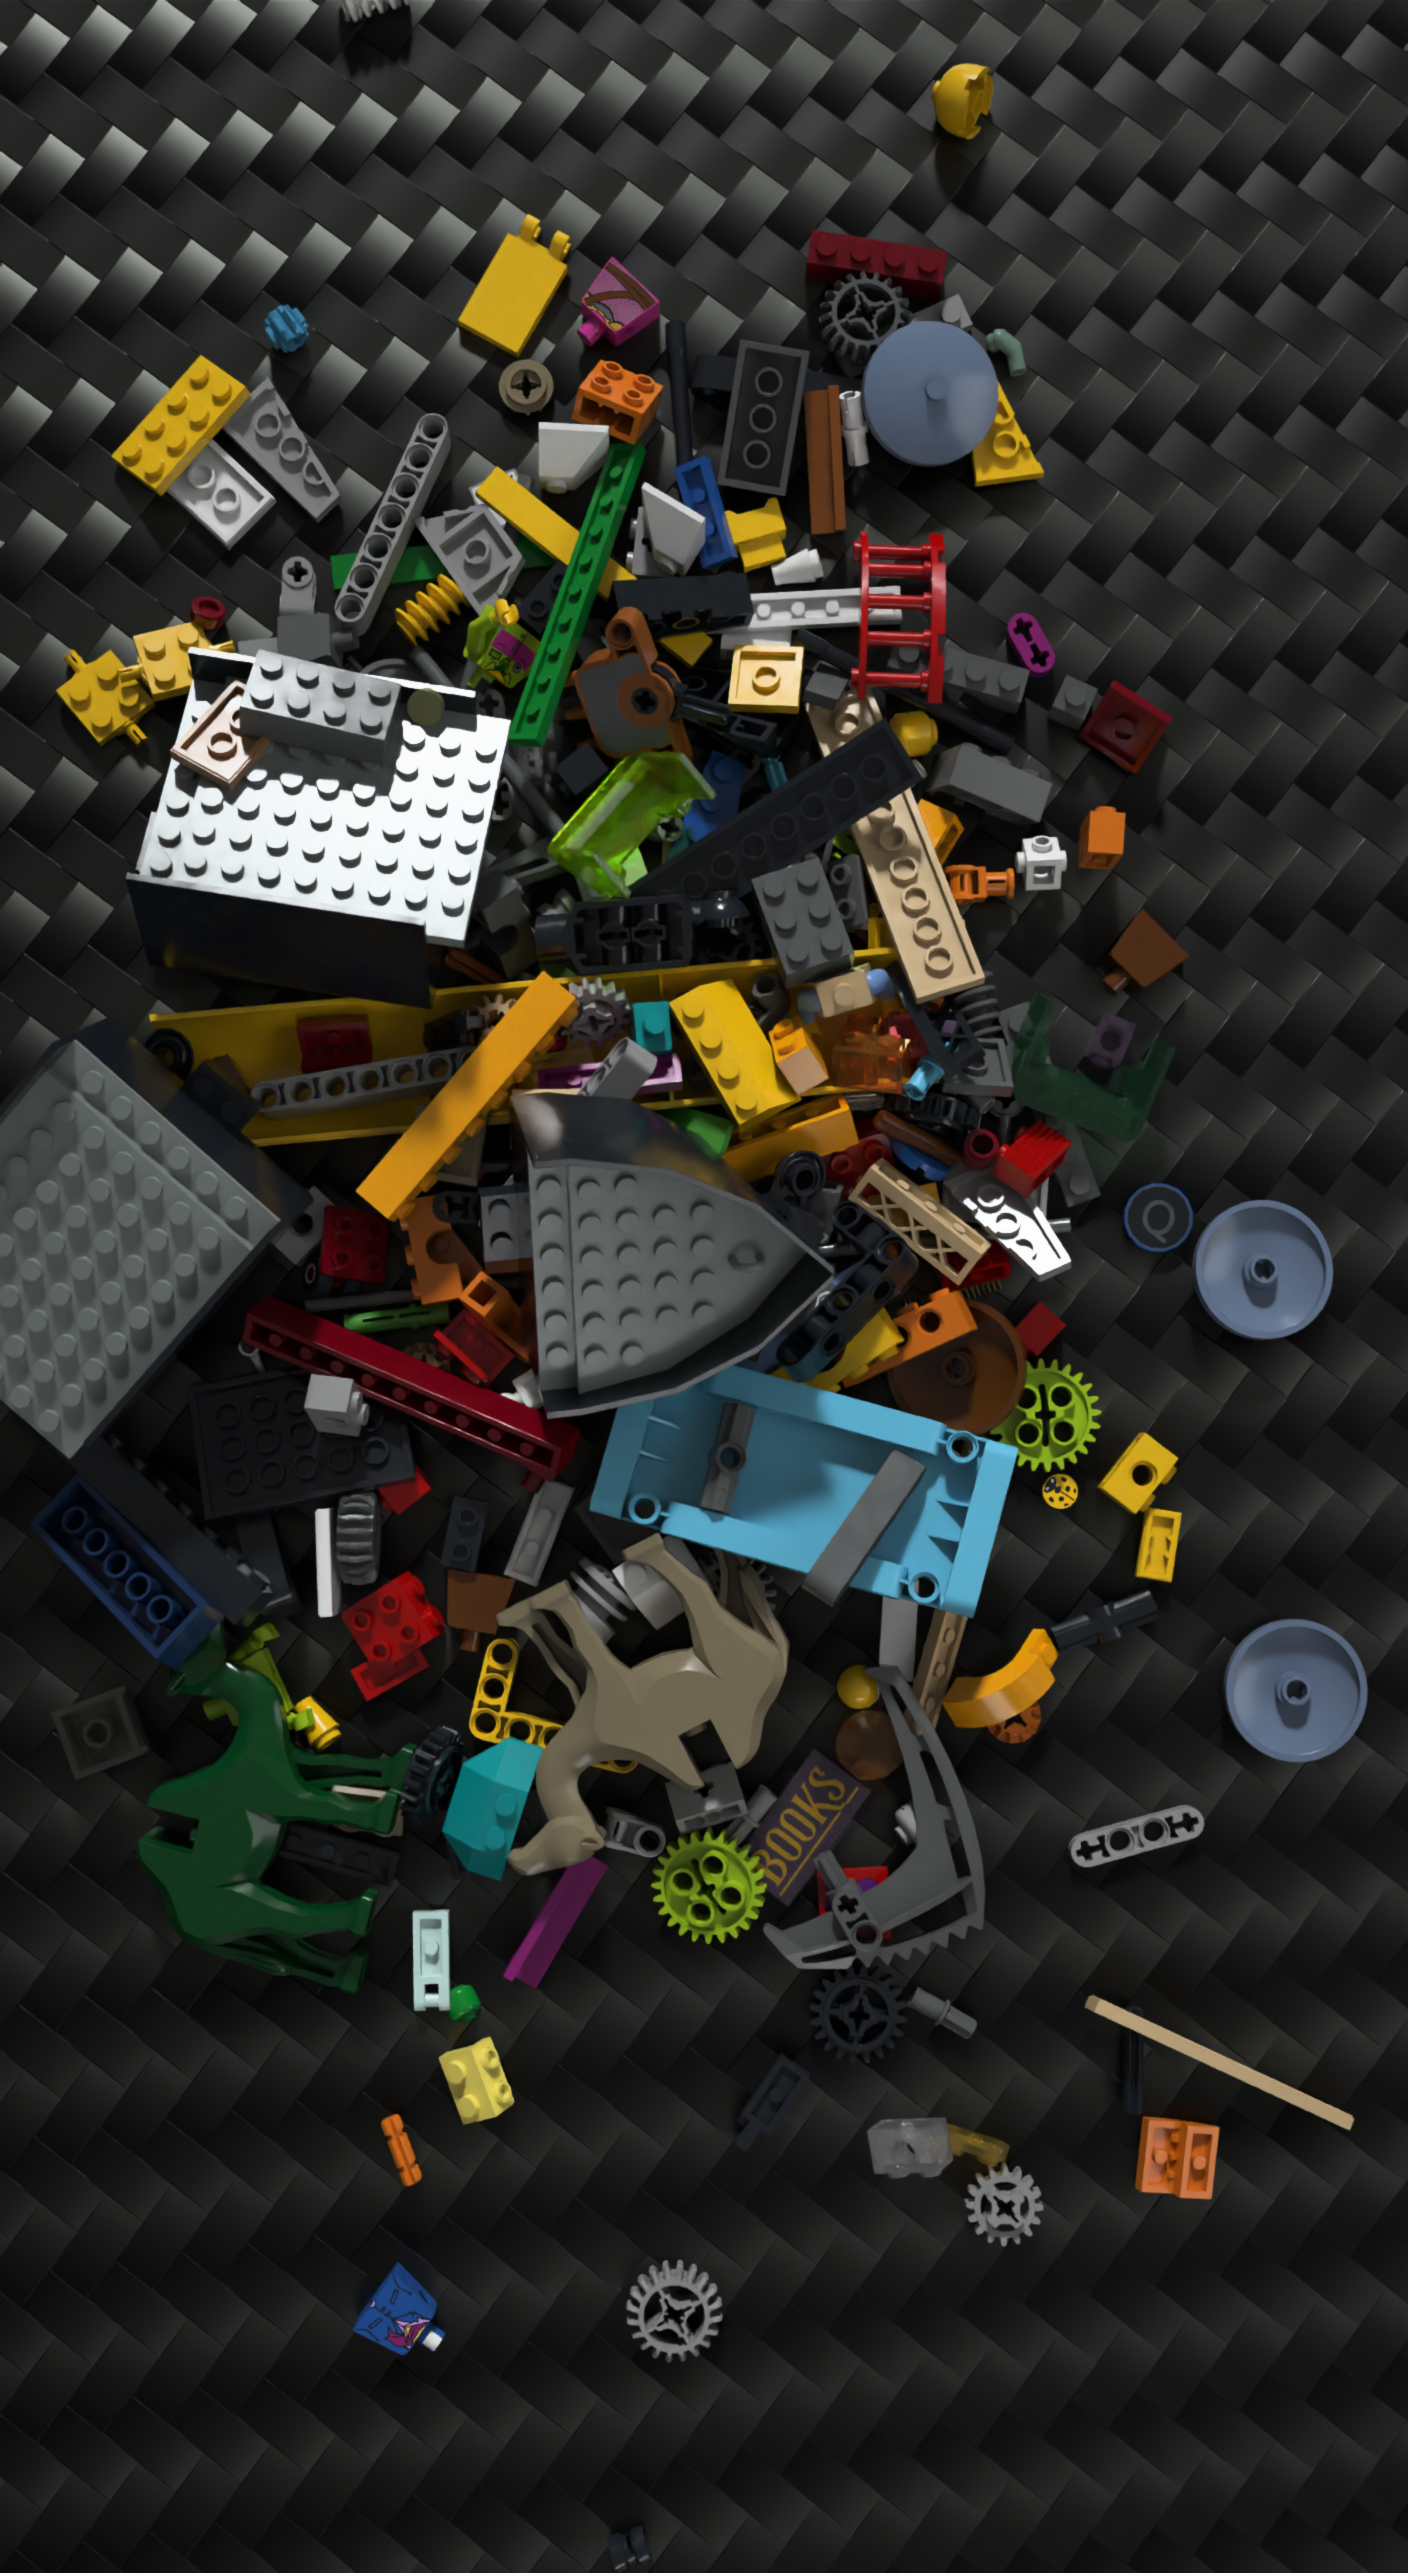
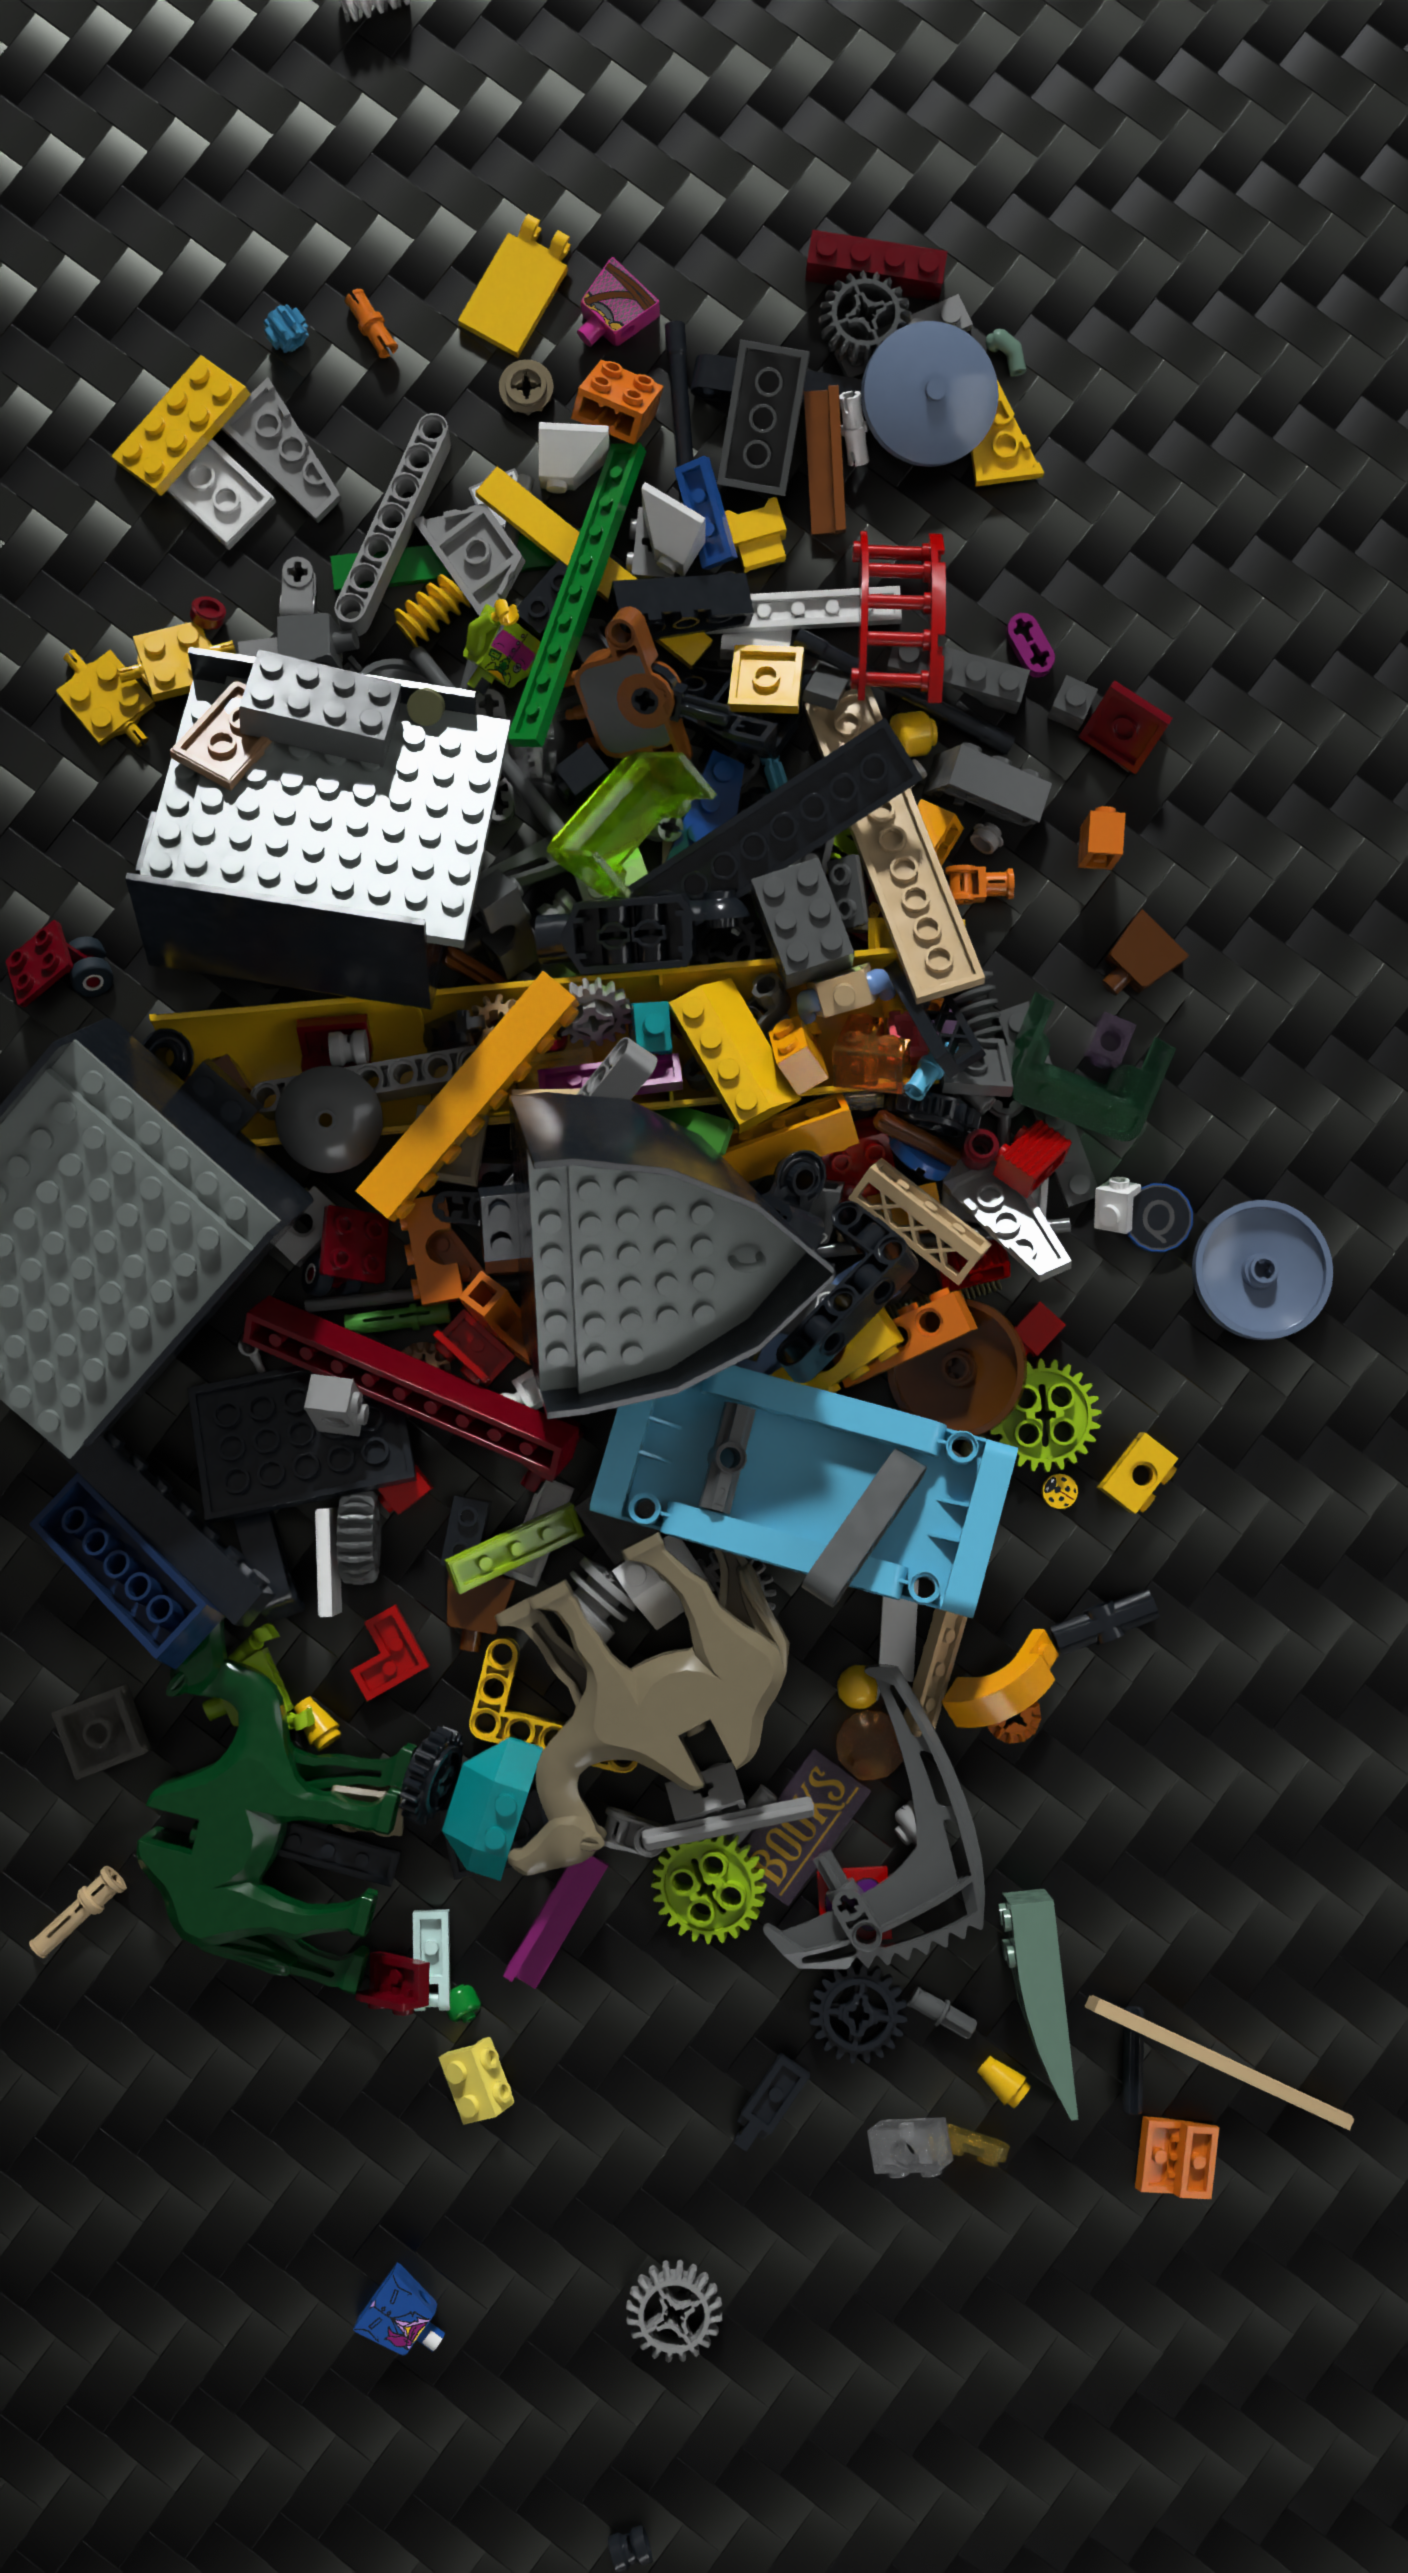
(50, 957): none -> dark red plate
(89, 1901): none -> tan pin
(348, 1048): none -> light grey wheel
(354, 1114): none -> dark grey dish
(371, 323): none -> orange pin
(393, 1621): red bracket -> none
(396, 1983): none -> dark red bracket
(401, 2150): orange axle -> none
(514, 1548): none -> lime tile
(727, 1823): none -> light grey axle
(799, 568): white cone -> none
(962, 97): yellow cylinder -> none
(986, 837): none -> light grey plate
(1004, 2081): none -> yellow cone
(1012, 2193): light grey gear -> none
(1038, 1981): none -> sand green slope
(1041, 863): white brick -> none
(1115, 1204): none -> white bracket
(1137, 1840): light grey beam -> none
(1158, 1544): yellow plate -> none
(1295, 1690): sand blue dish -> none

